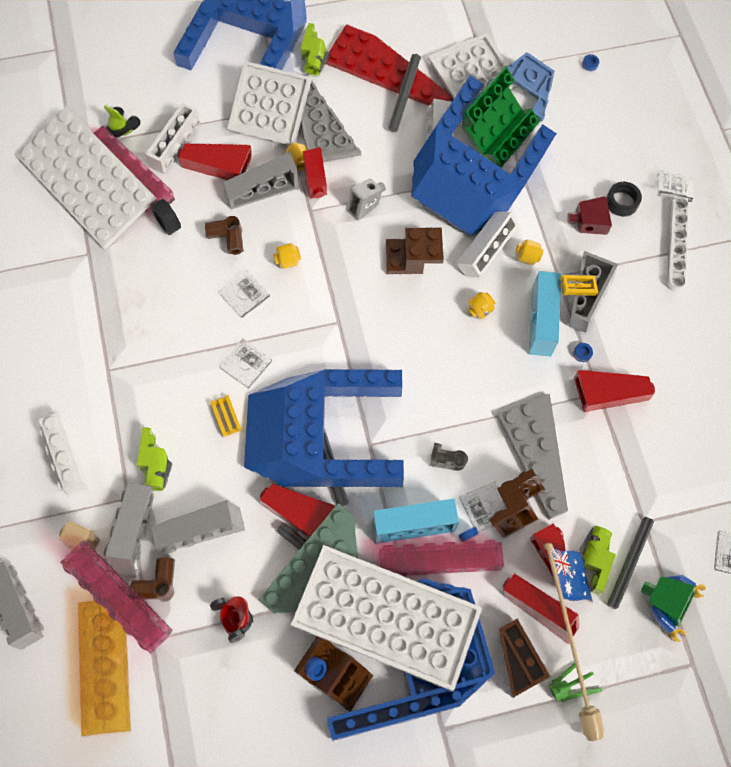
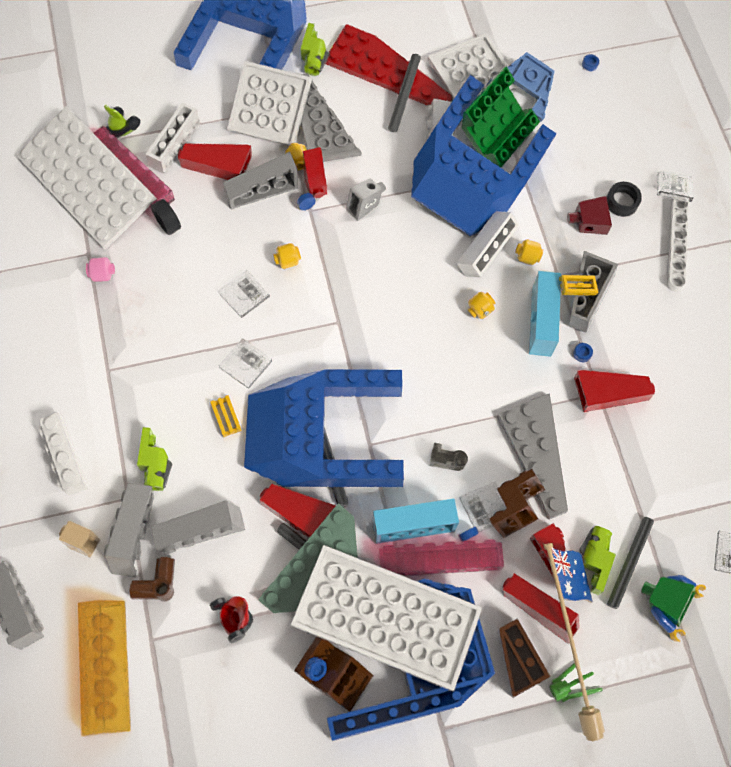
(100, 269): none -> bright pink head
(116, 597): clear pink brick -> none
(222, 229): reddish brown piece -> none
(306, 201): none -> blue tile
(416, 249): reddish brown bracket -> none

